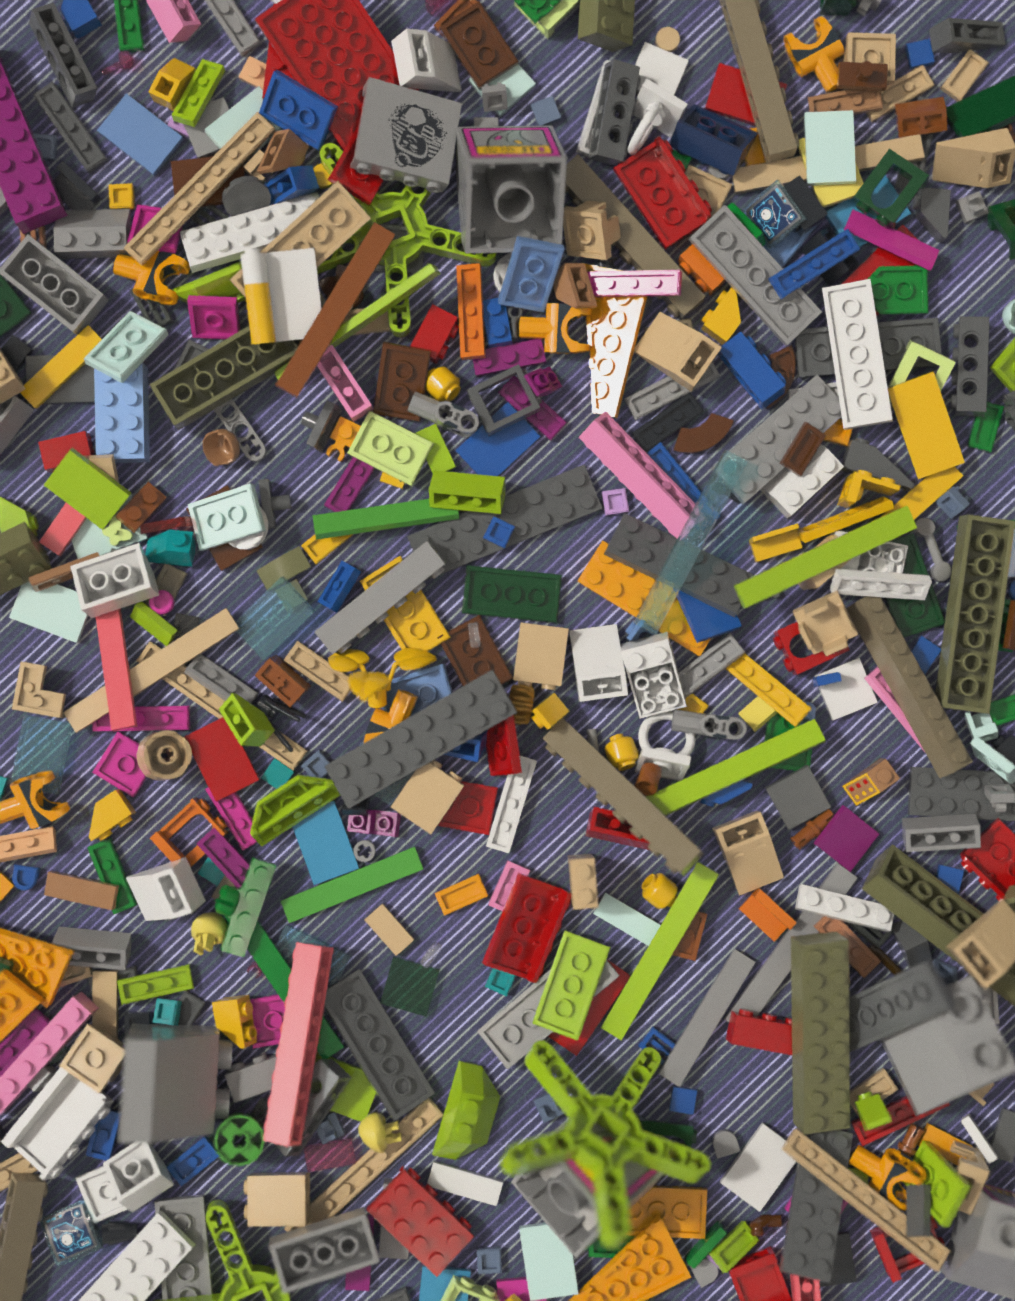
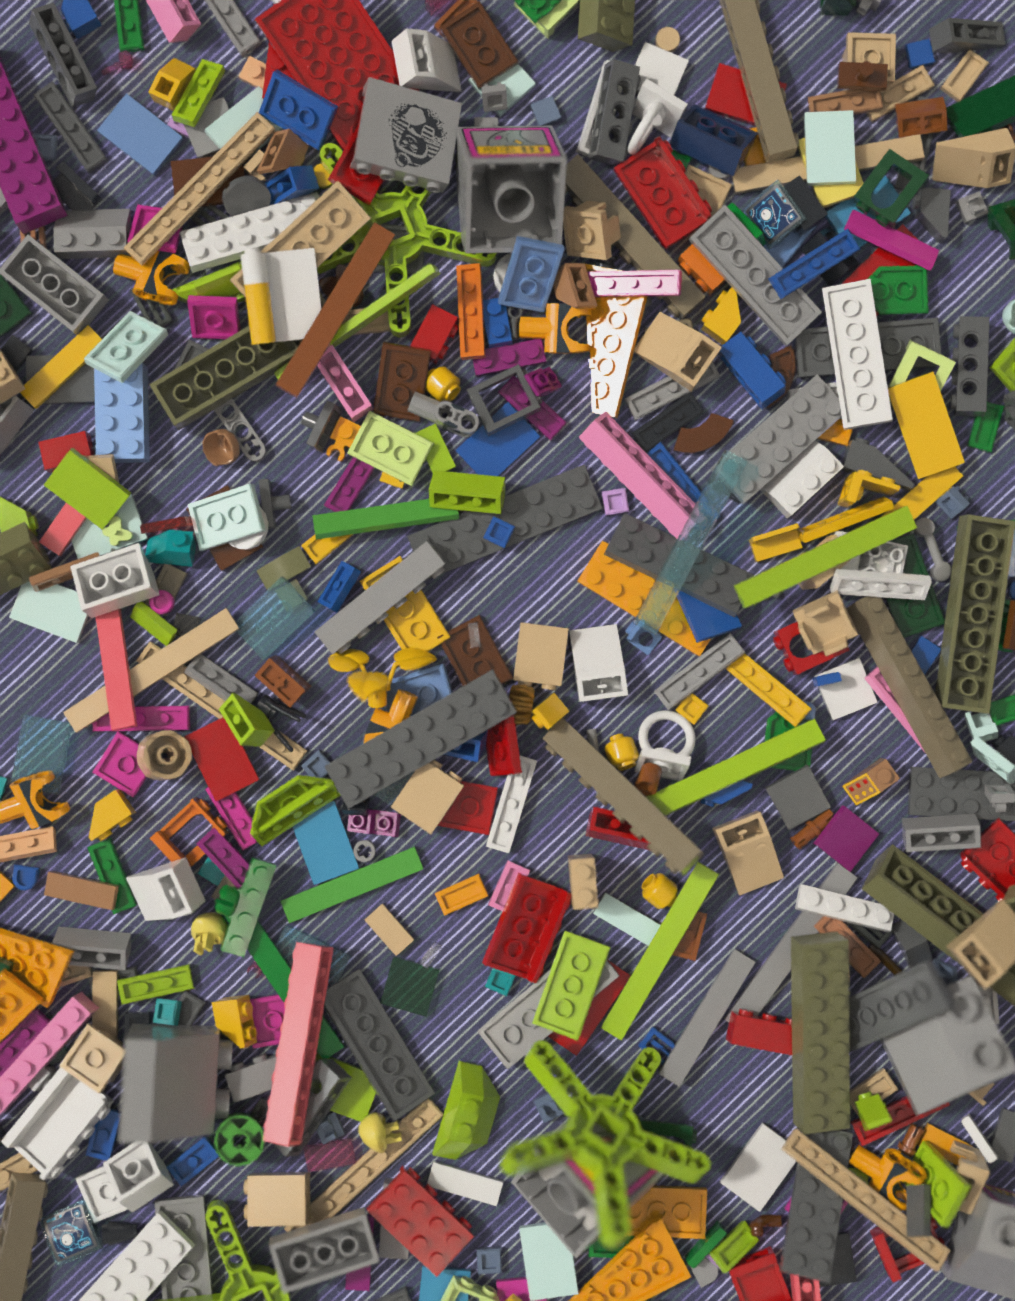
(30, 694): tan panel -> none
(121, 196): yellow tile -> none
(141, 507): dark orange plate -> none
(277, 774): teal tile -> none
(318, 671): tan tile -> none
(511, 594): dark green tile -> none
(653, 675): white slope -> none
(683, 1100): blue tile -> none
(696, 724): light grey connector -> none
(725, 1143): light grey tile -> none
(757, 714): light yellow tile -> none
(766, 914): orange panel -> none
(802, 449): reddish brown tile -> none
(817, 56): light orange connector -> none
(950, 876): blue tile -> none

